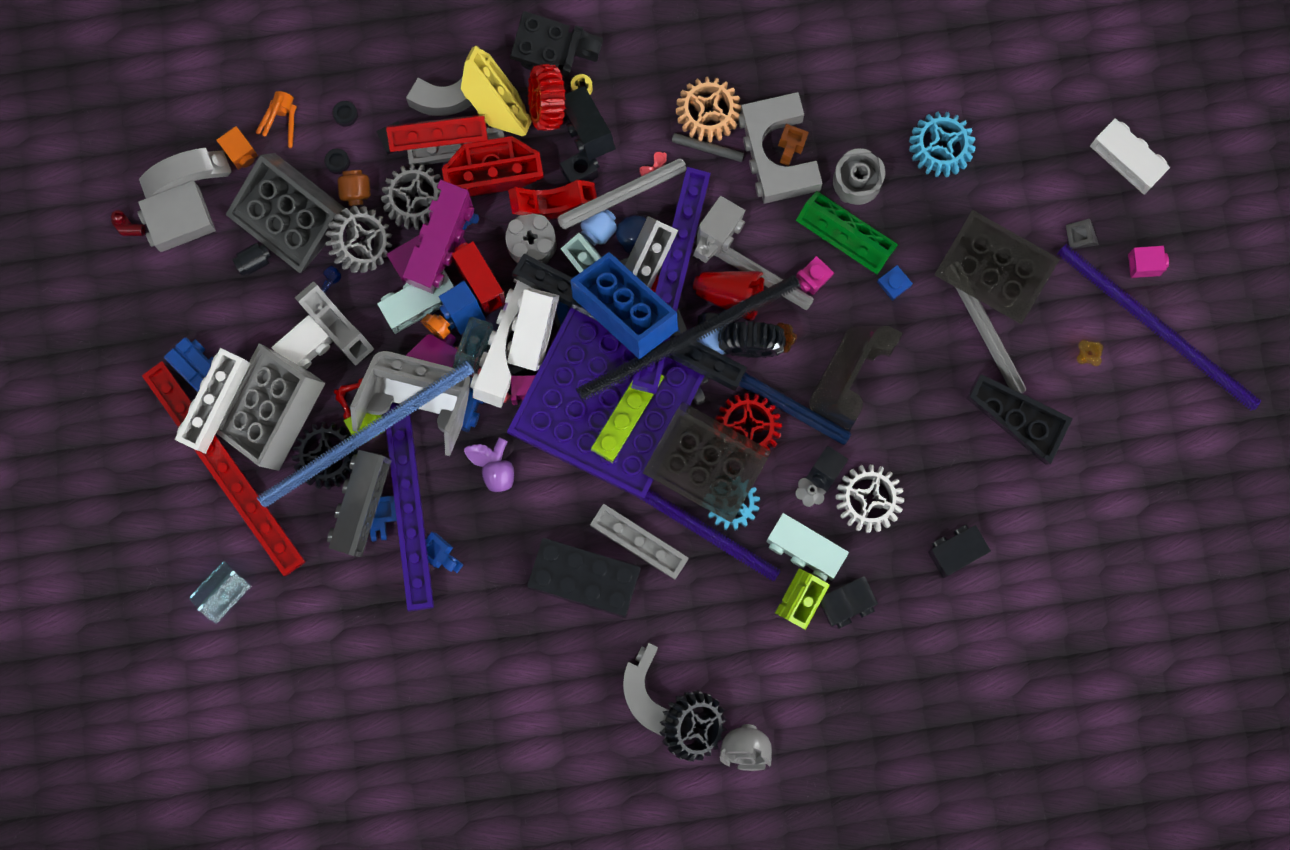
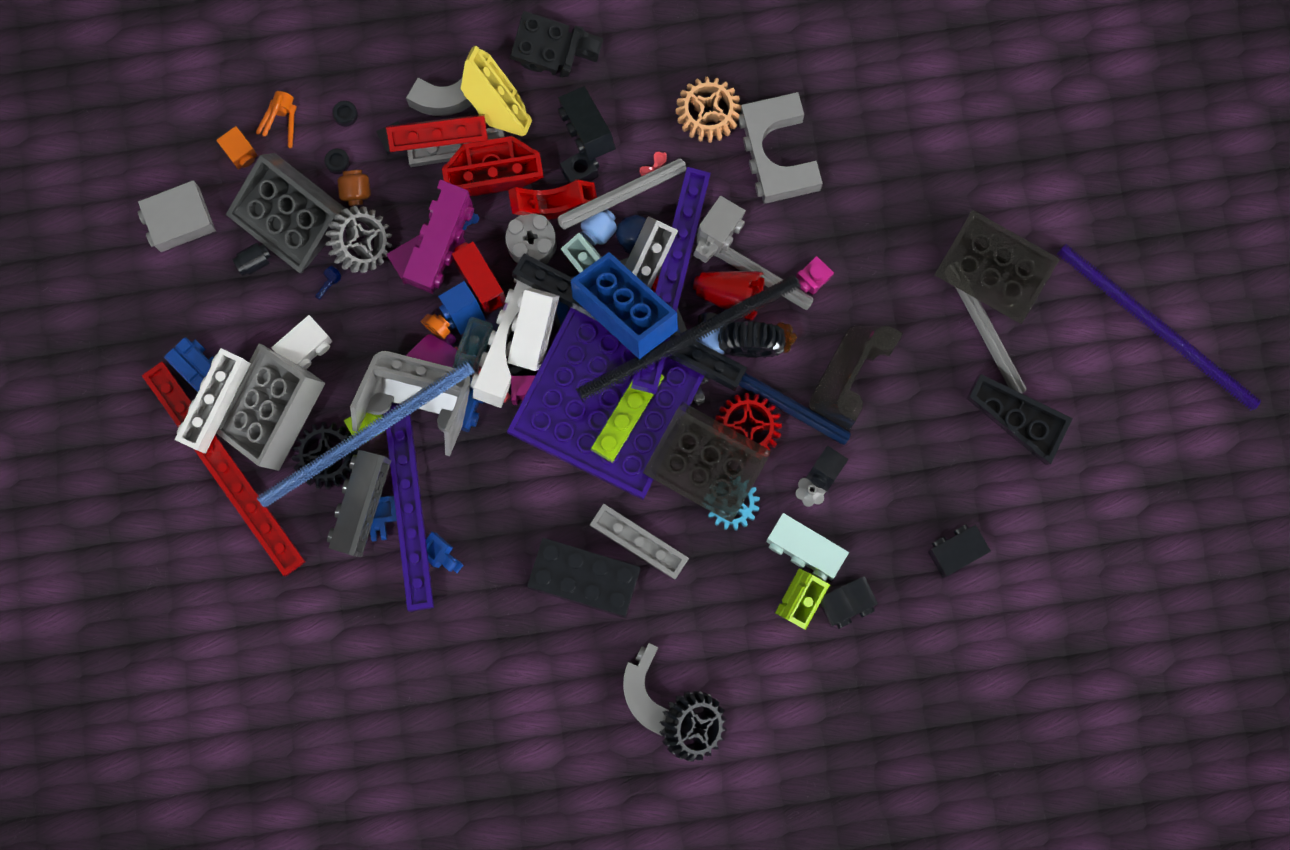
(124, 226): dark red arm -> none
(183, 168): light grey arch -> none
(219, 592): clear light blue panel -> none
(334, 323): light grey arch -> none
(340, 394): red piece -> none
(396, 190): light grey gear -> none
(411, 304): light aqua brick -> none
(496, 473): medium lavender piece -> none
(546, 97): red gear -> none
(582, 78): light yellow bush -> none
(708, 147): dark grey bar -> none
(709, 534): dark purple axle -> none
(747, 748): light grey cylinder -> none
(793, 141): dark orange plate -> none
(845, 234): green fence -> none
(856, 190): light grey brick -> none
(859, 494): white gear -> none
(894, 282): blue plate -> none
(948, 161): medium azure gear -> none
(1081, 234): flat silver slope -> none
(1096, 349): clear yellow plate -> none
(1130, 156): white brick -> none
(1148, 261): dark pink brick -> none

